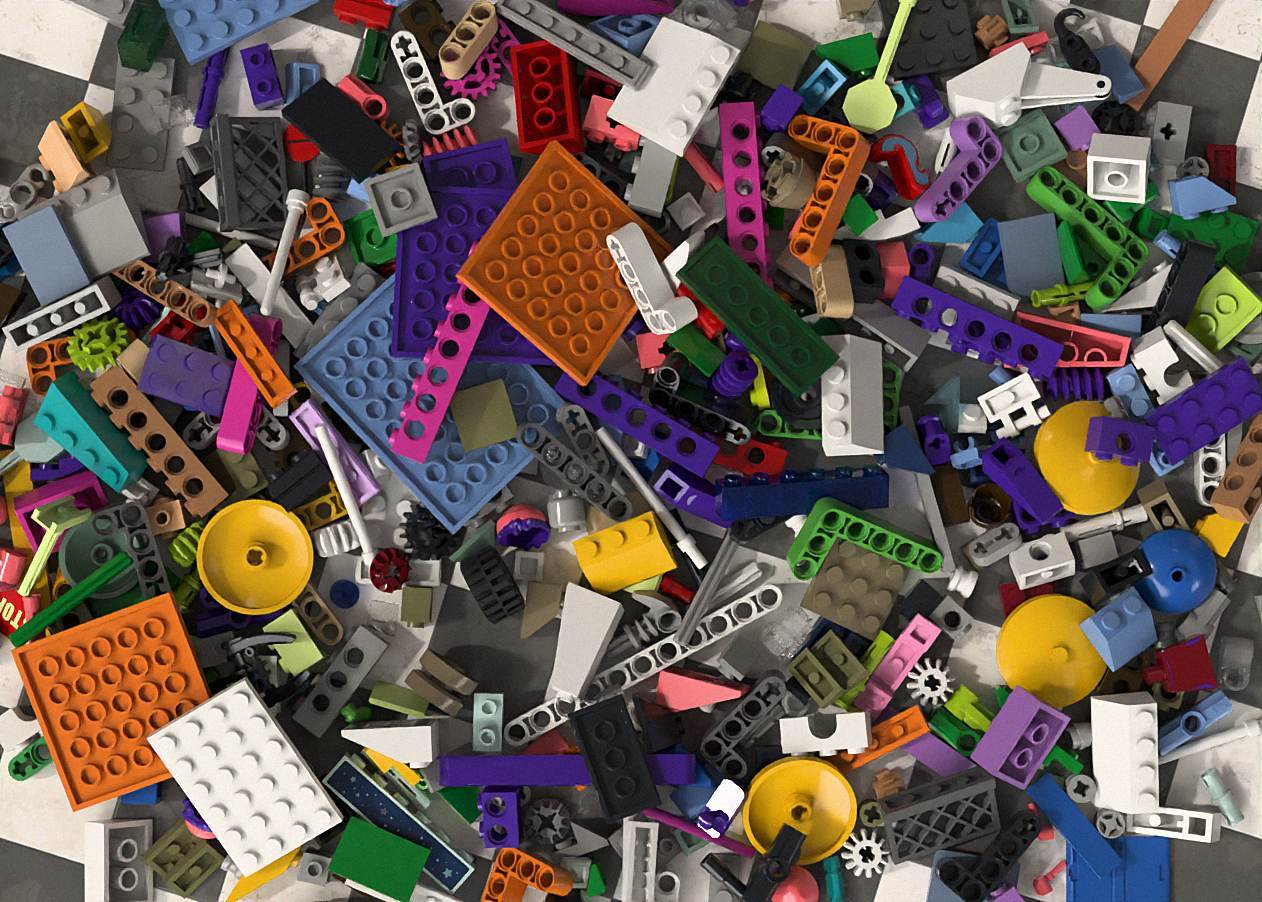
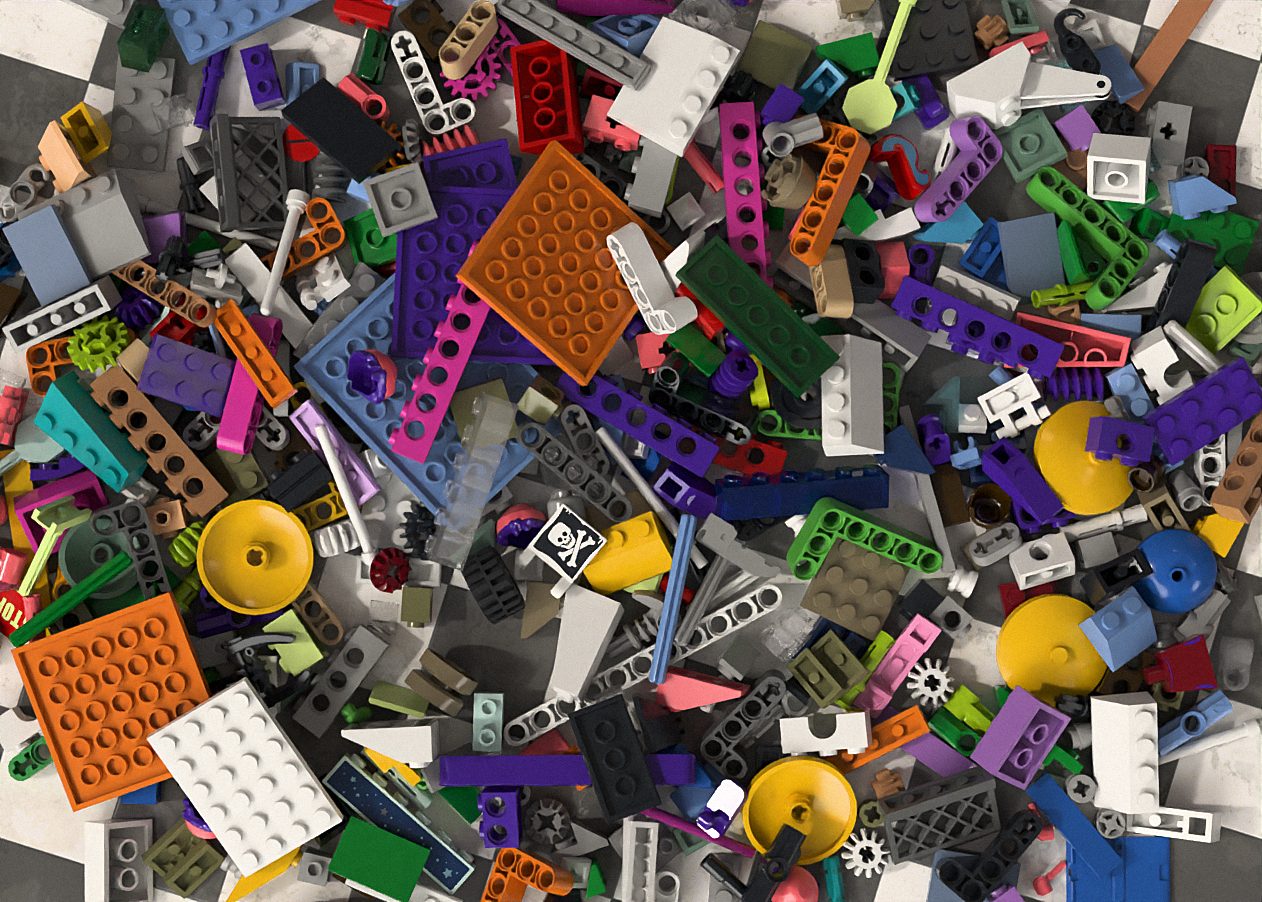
(344, 593): clear blue tile -> none
(372, 374): none -> dark purple hair
(471, 481): none -> clear brick
(541, 401): none -> olive brick
(565, 545): none -> flag
(673, 599): none -> medium blue axle
(720, 536): none -> light grey piece
(795, 134): none -> light grey piece
(1076, 705): none -> black axle
(1146, 474): none -> dark brown wheel
(1185, 491): none -> light grey cone
(1221, 797): light aqua pin -> none

